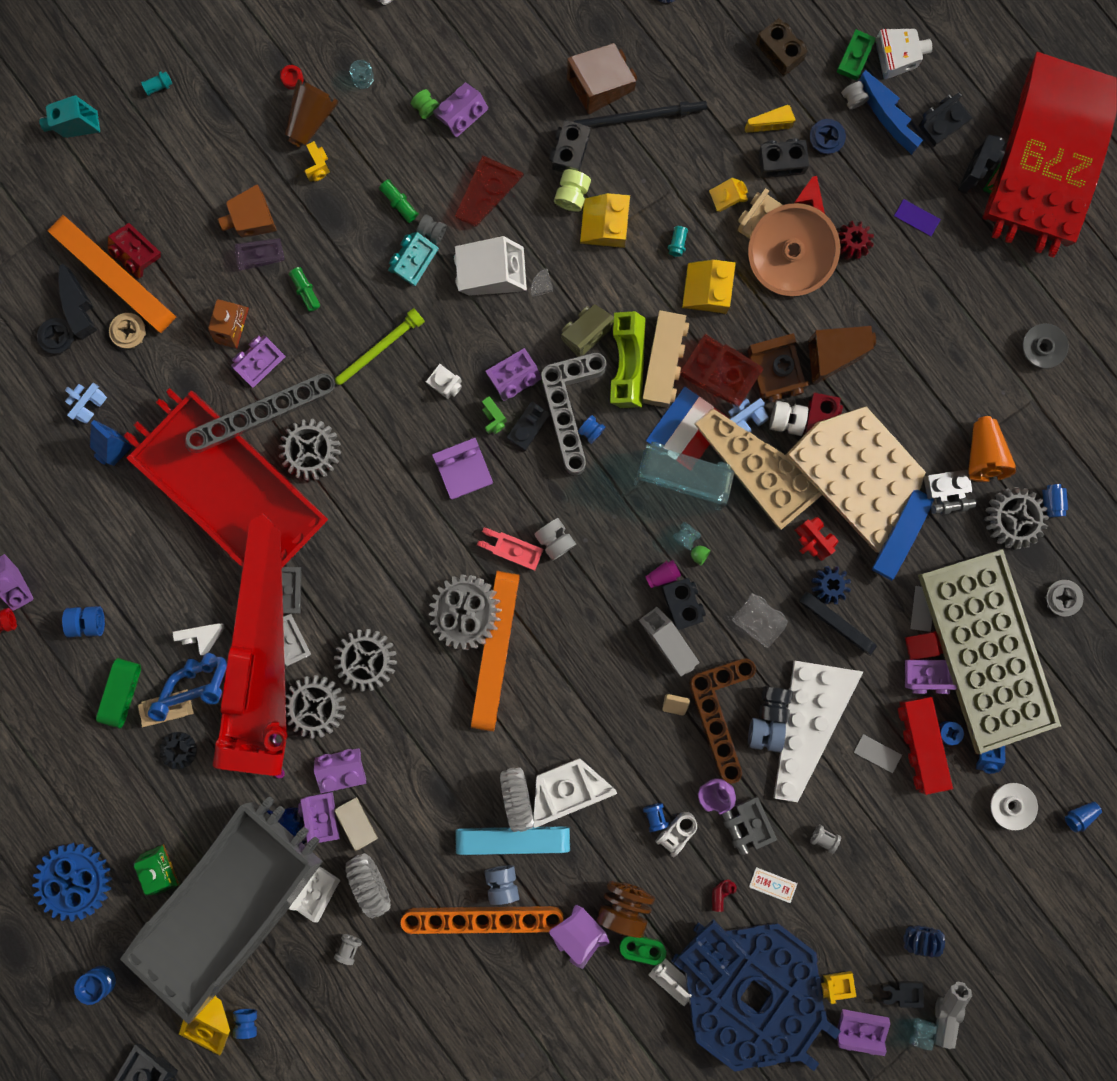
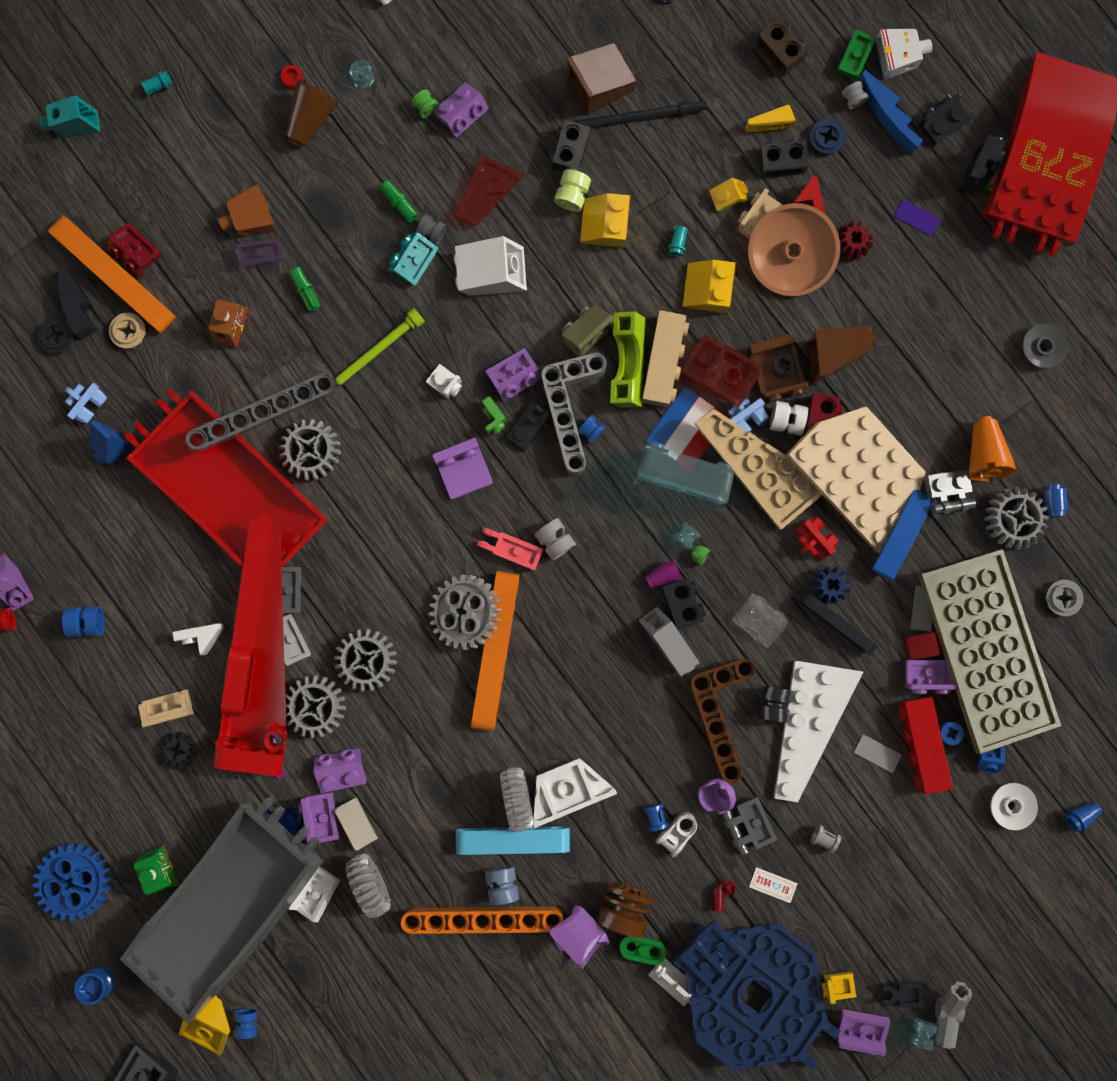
(118, 693): green beam -> none
(209, 693): blue bar -> none
(257, 360): medium lavender bracket -> none
(319, 156): yellow bracket -> none
(347, 949): light grey bush -> none
(541, 283): clear tile -> none
(675, 704): tan slope -> none
(766, 735): sand blue wheel -> none
(924, 941): dark blue gear -> none

